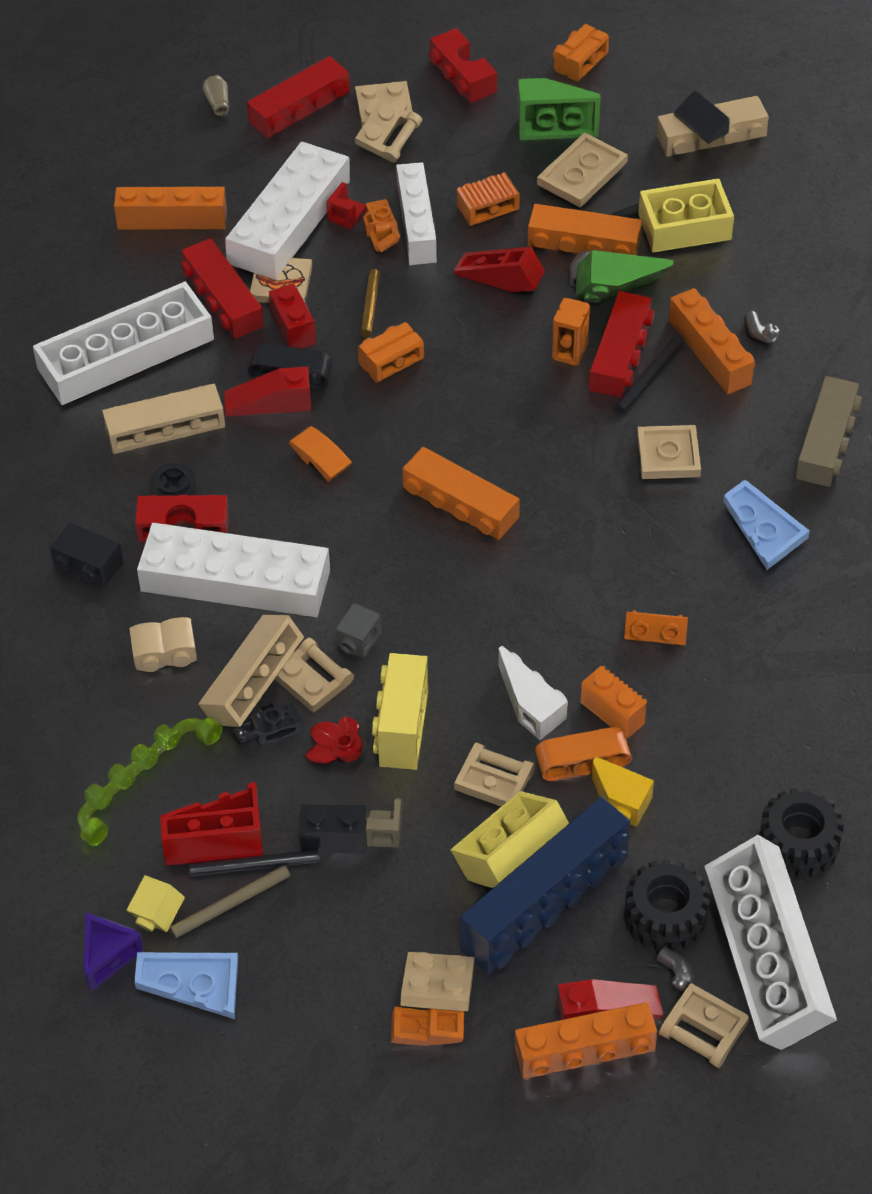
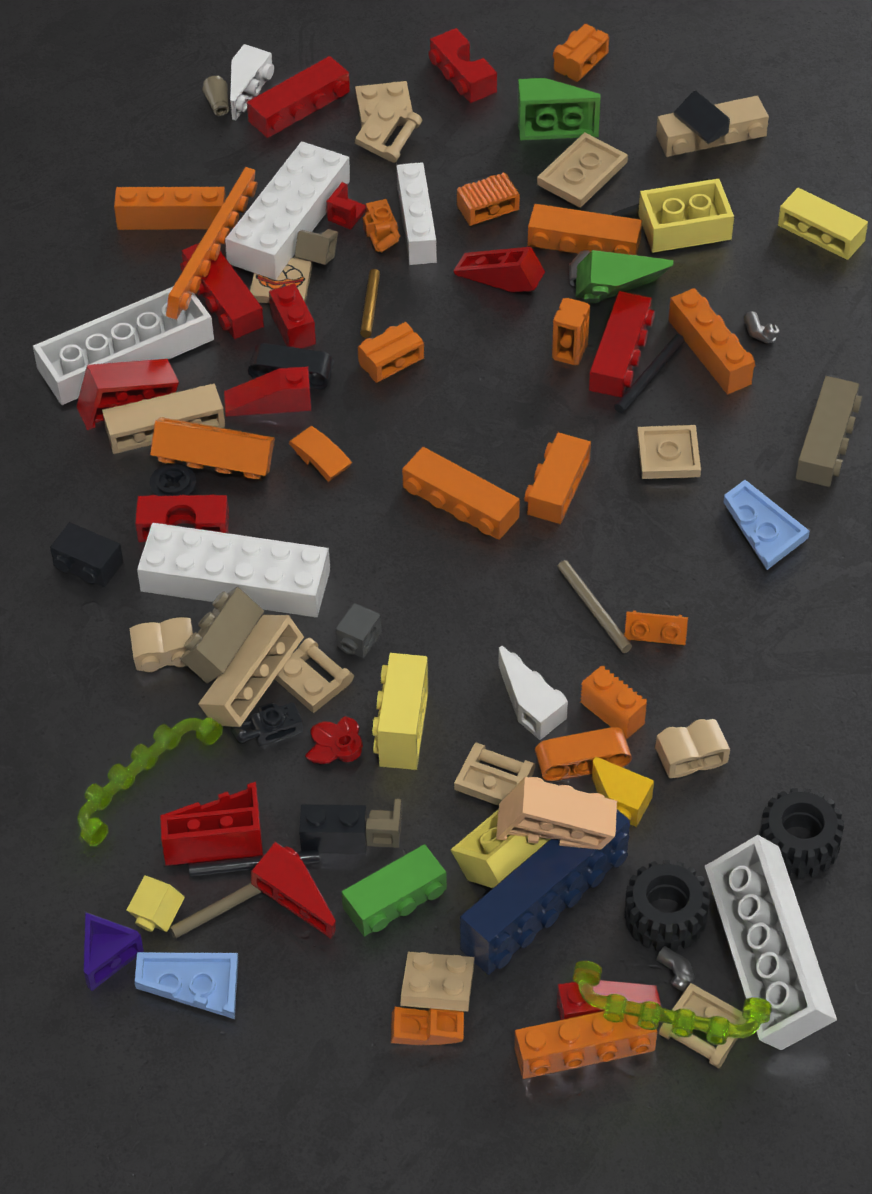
(122, 384): none -> red wedge
(210, 245): none -> orange plate
(213, 447): none -> orange brick
(221, 634): none -> dark tan brick
(249, 72): none -> white slope
(288, 882): none -> red slope
(315, 246): none -> dark tan panel
(394, 890): none -> bright green brick
(557, 812): none -> light nougat wedge
(558, 477): none -> orange brick
(594, 606): none -> dark tan bar
(683, 1021): none -> clear neon green bar
(692, 748): none -> tan brick
(822, 223): none -> light yellow brick

